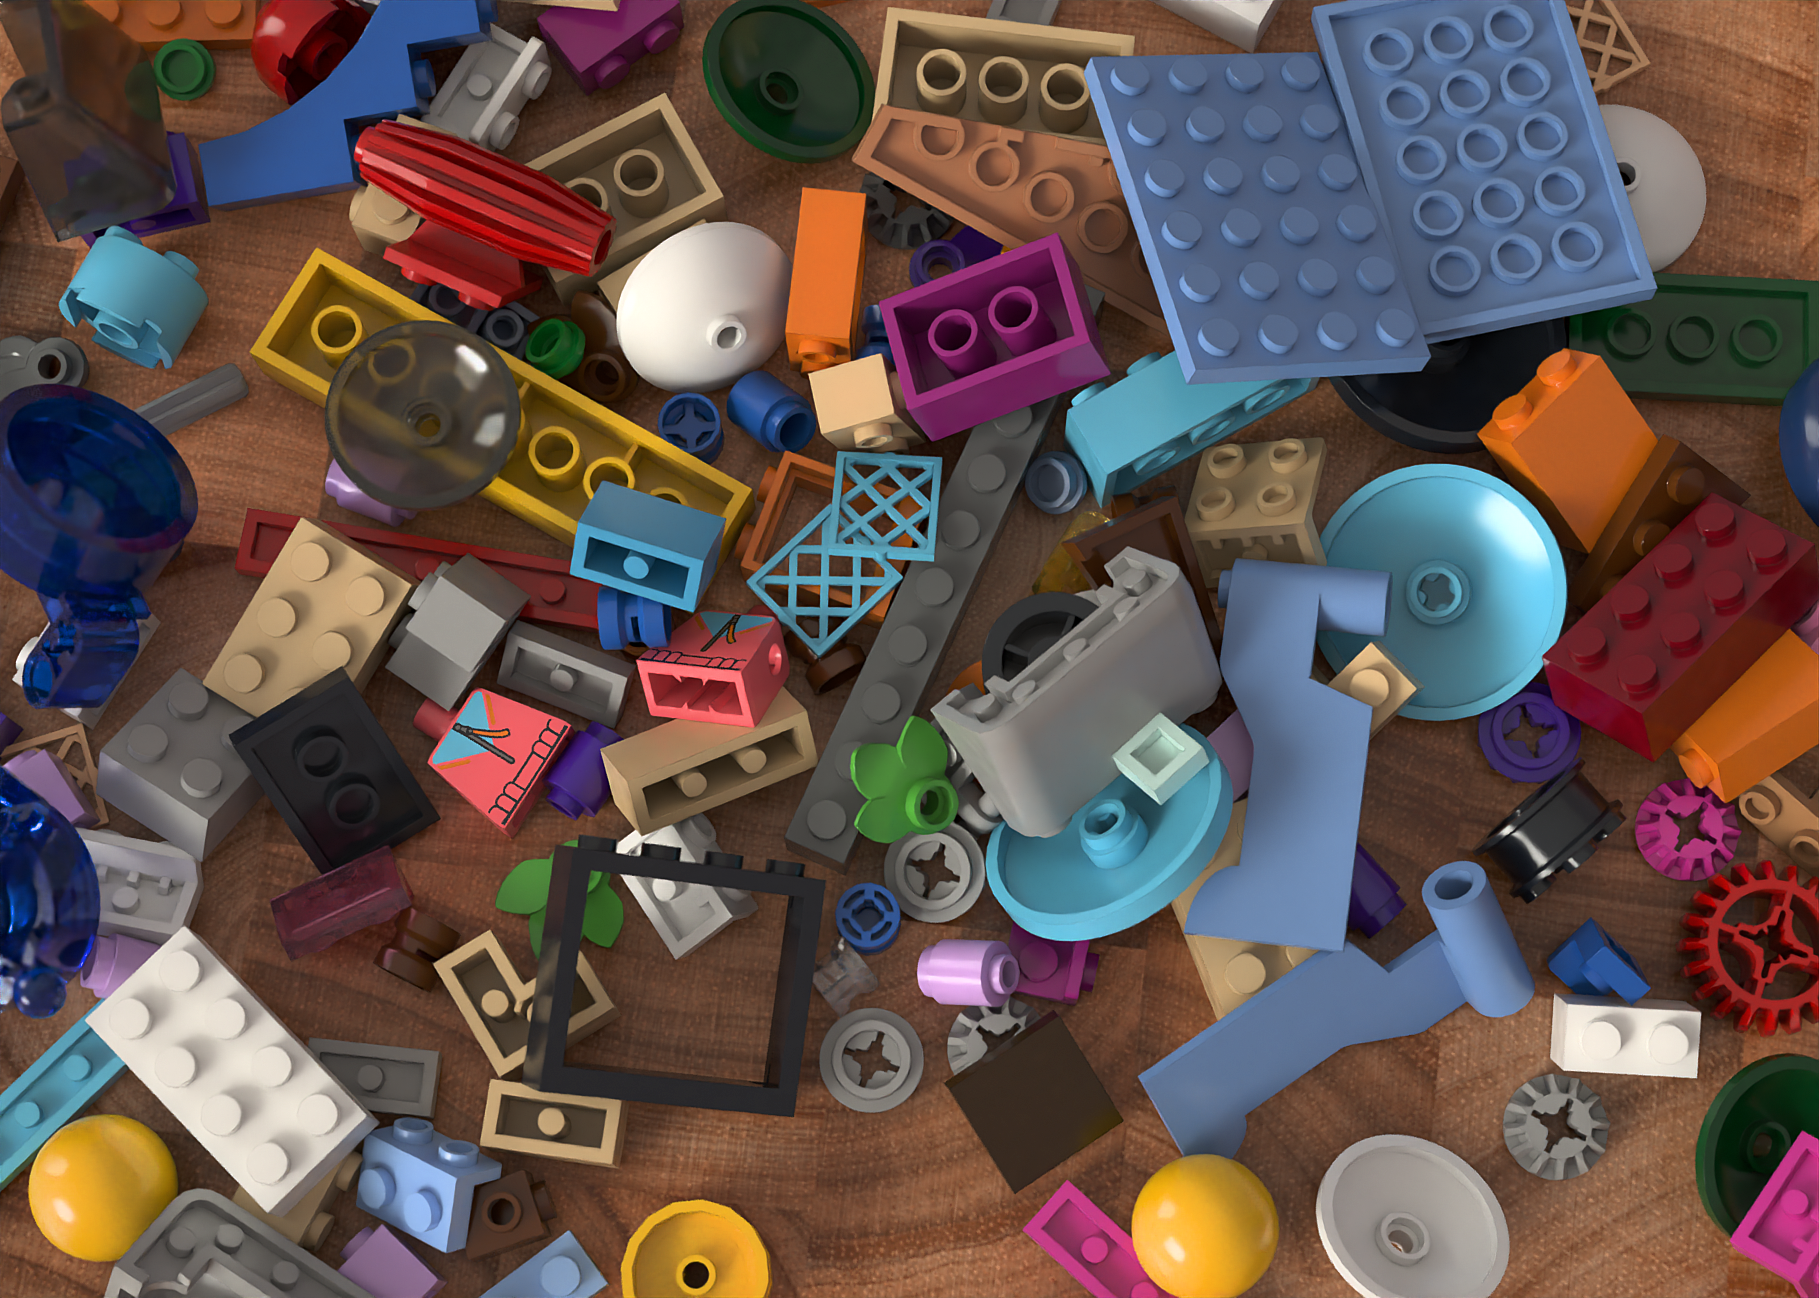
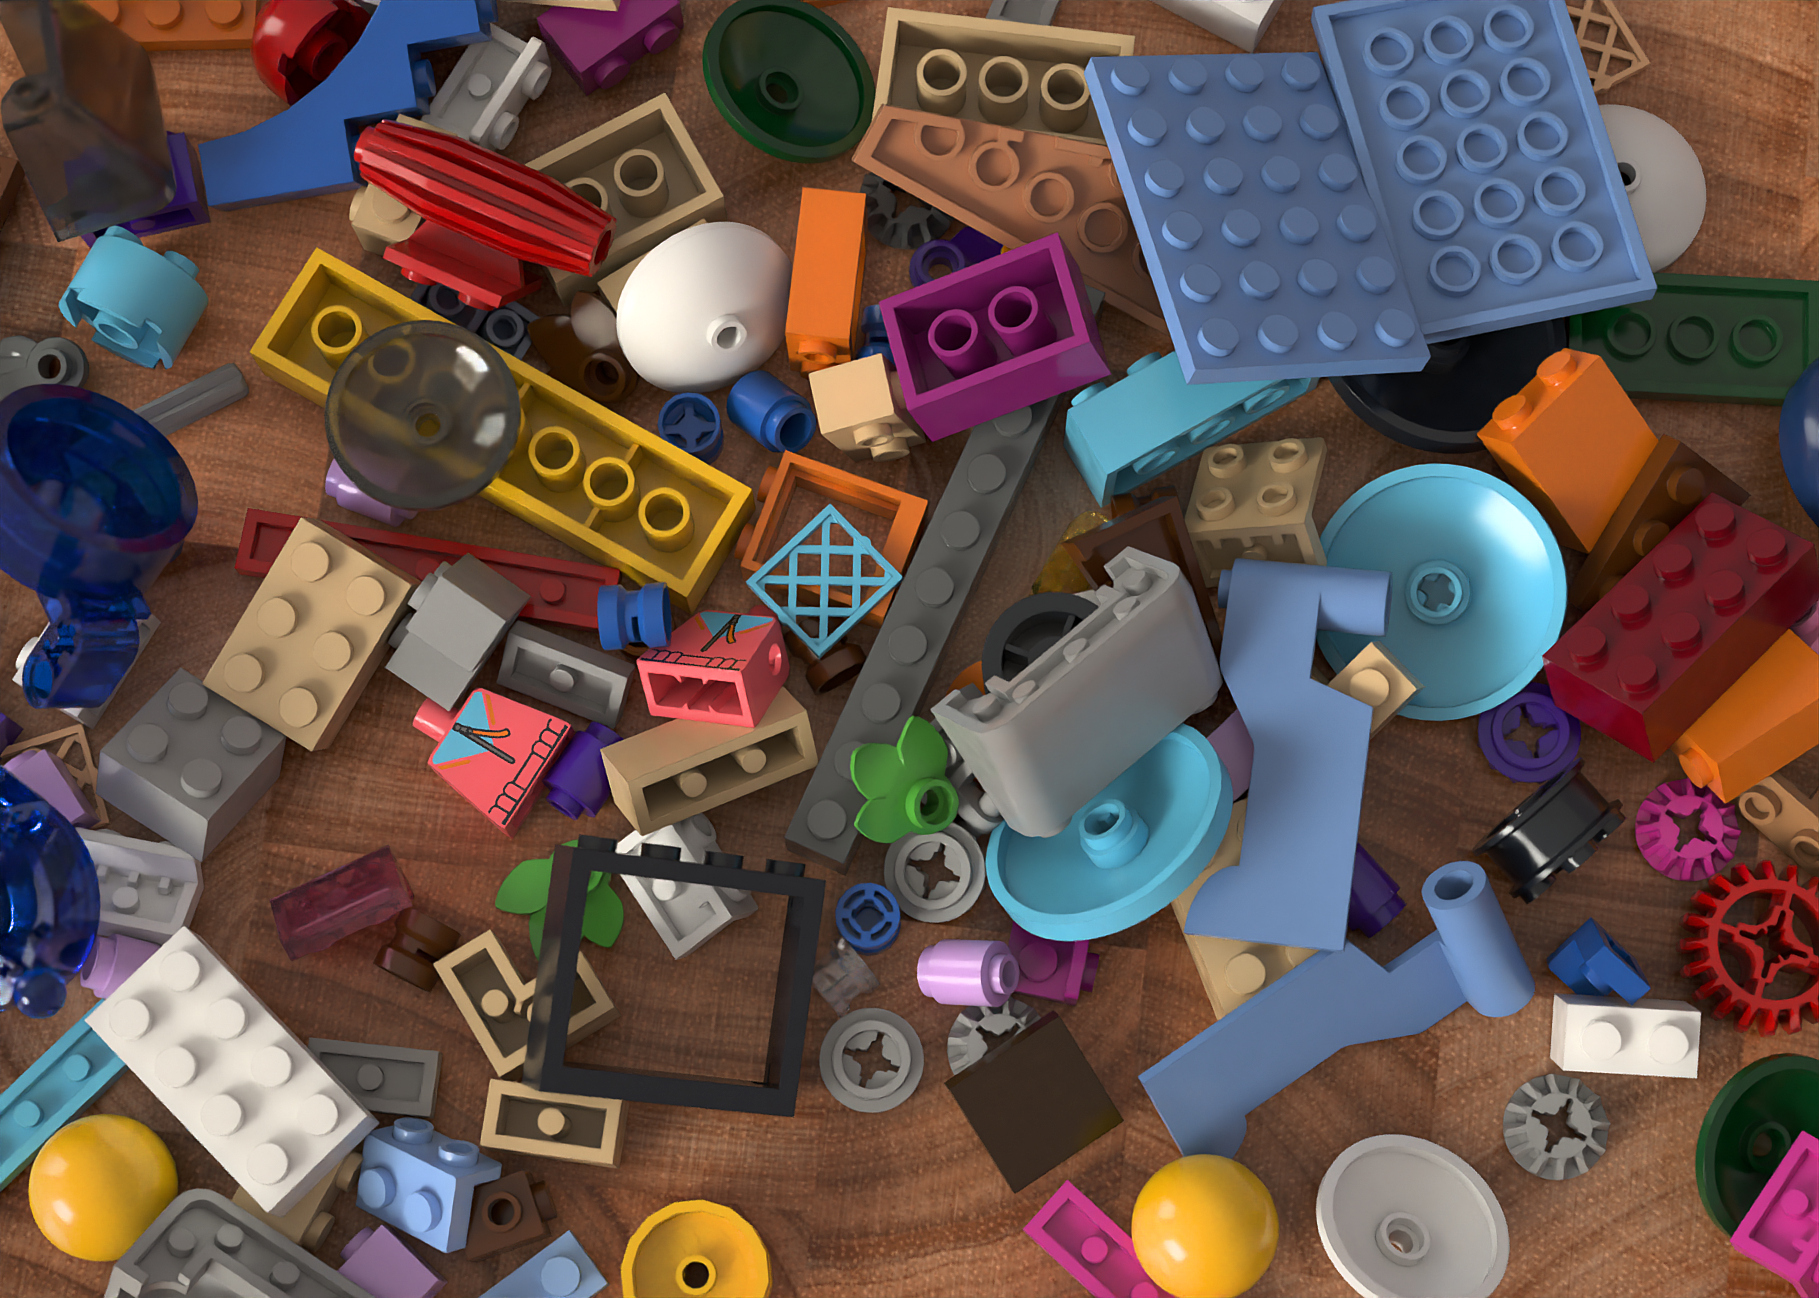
(184, 69): green plate -> none
(334, 773): black plate -> none
(556, 347): green plate -> none
(647, 546): dark azure brick -> none
(881, 548): medium azure window -> none
(1056, 482): sand blue plate -> none
(1160, 758): light aqua plate -> none

